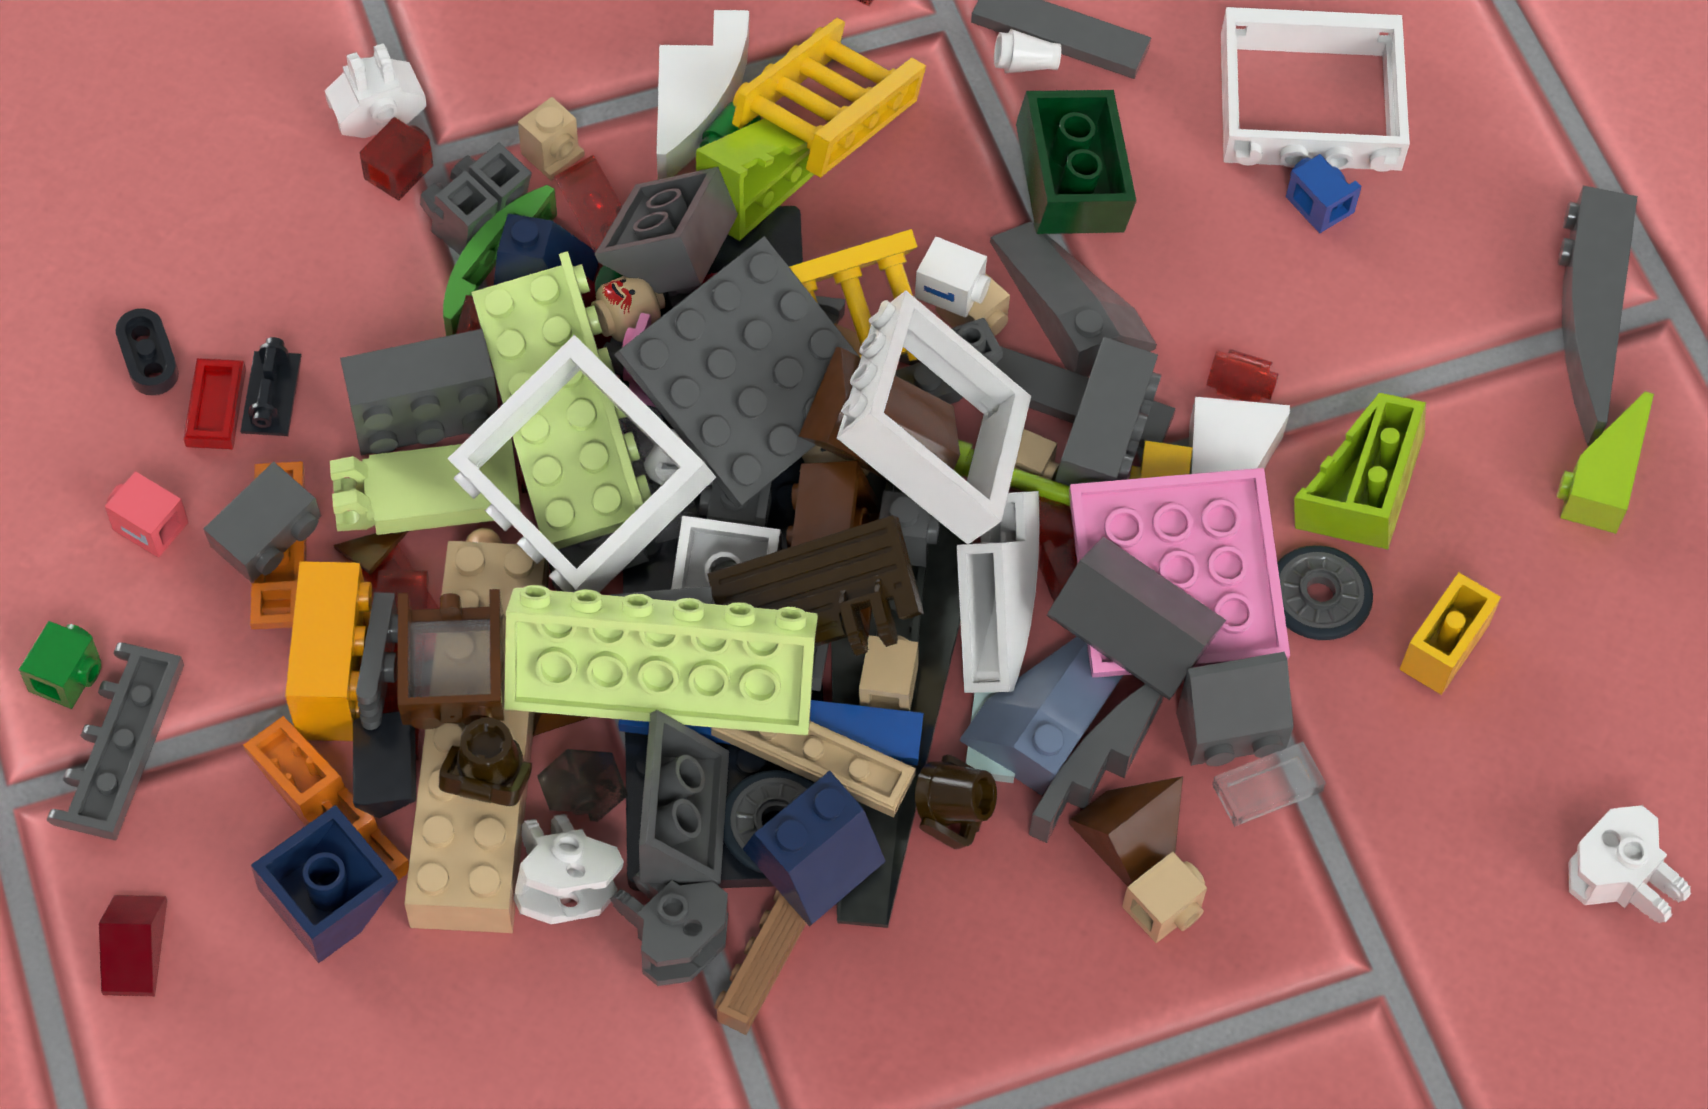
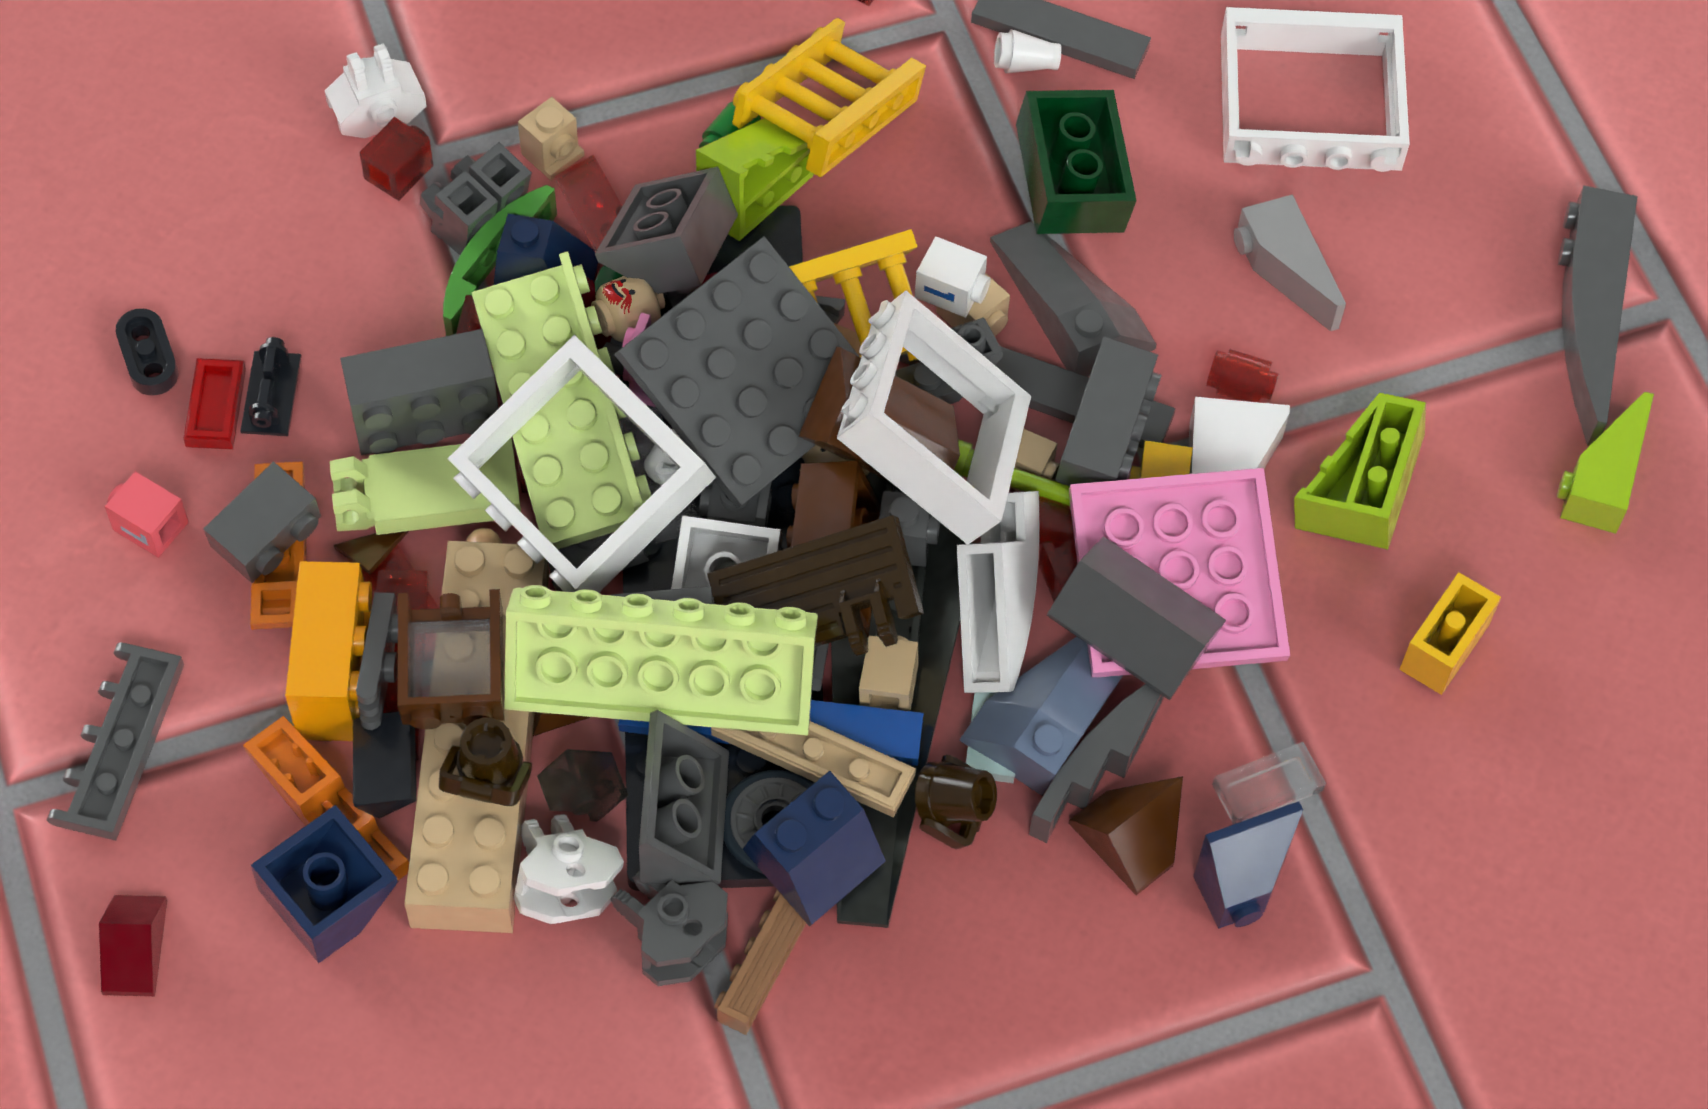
(61, 664): green brick -> none
(696, 87): white slope -> none
(1166, 897): tan brick -> none
(1236, 709): dark grey slope -> none
(1243, 865): none -> slope
(1289, 258): none -> light grey slope
(1321, 192): blue brick -> none
(1339, 572): dark grey wheel -> none
(1620, 860): white hinge -> none

